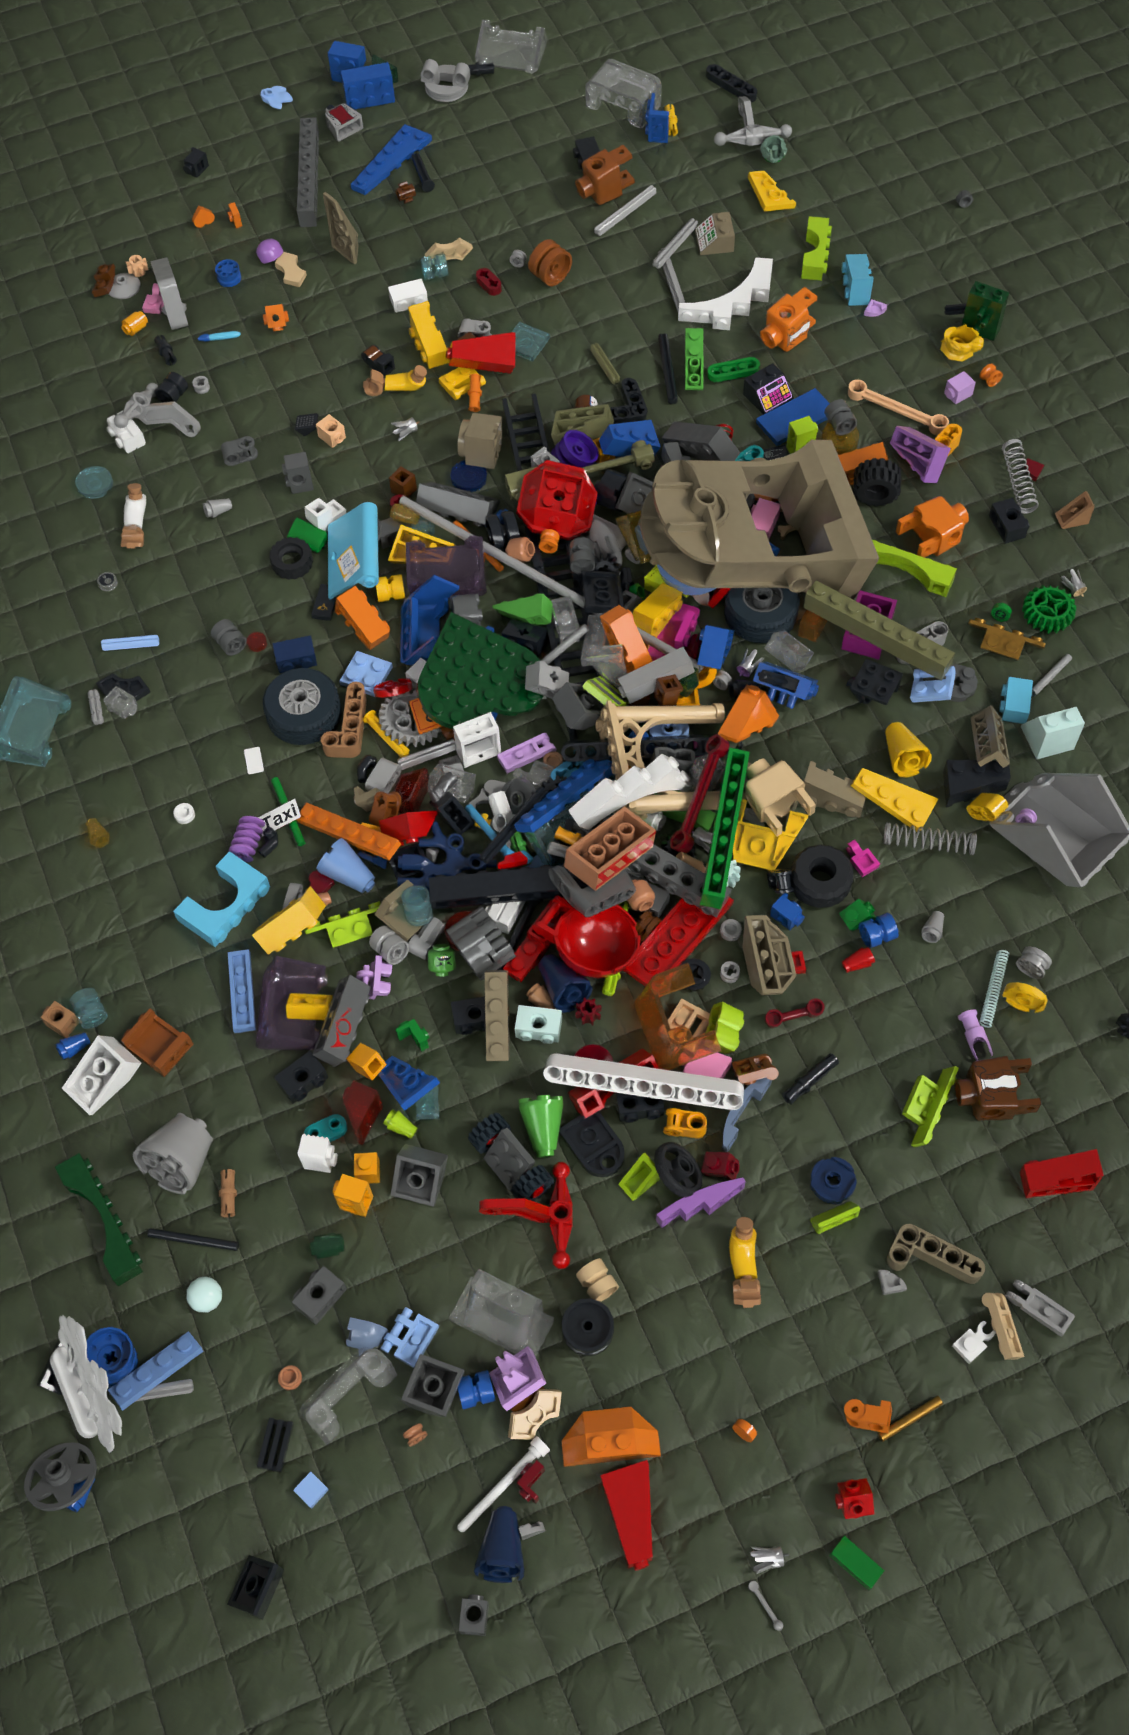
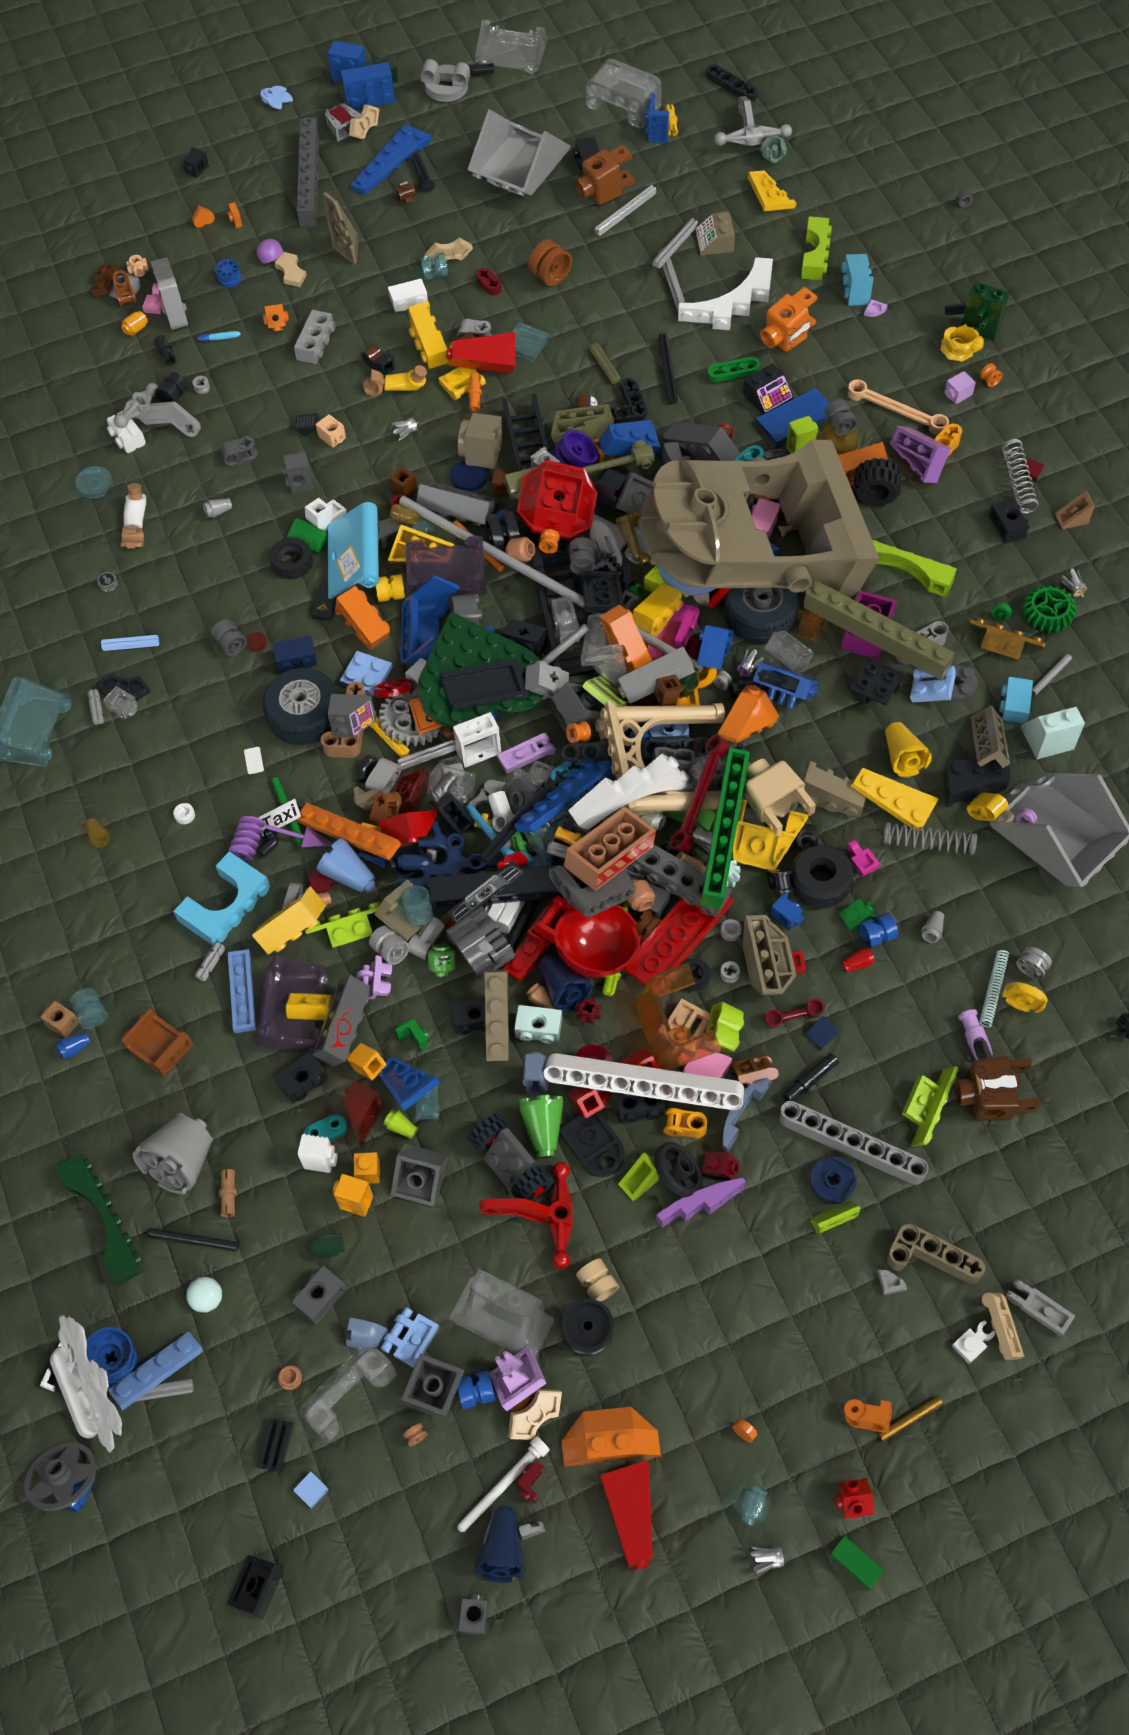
(100, 1073): white slope -> none
(124, 290): none -> dark orange piece
(210, 961): none -> light grey axle
(310, 839): none -> medium lavender piece
(314, 337): none -> light grey brick
(350, 714): none -> dark grey slope
(361, 124): none -> tan tile
(484, 685): none -> black piece
(485, 891): none -> sticker
(498, 482): none -> reddish brown brick
(514, 155): none -> light grey windscreen
(518, 262): light grey bush -> none
(532, 609): bright green slope -> none
(533, 1074): none -> sand blue brick
(553, 759): medium nougat tile -> none
(578, 732): none -> orange wheel
(694, 359): bright green slope -> none
(742, 1255): piece -> none
(753, 1504): none -> clear light blue head
(753, 1587): light grey hinge -> none
(807, 836): none -> black brick
(822, 1033): none -> dark blue slope
(864, 1141): none -> light grey beam
(936, 524): orange piece -> none
(1062, 1174): red wedge -> none

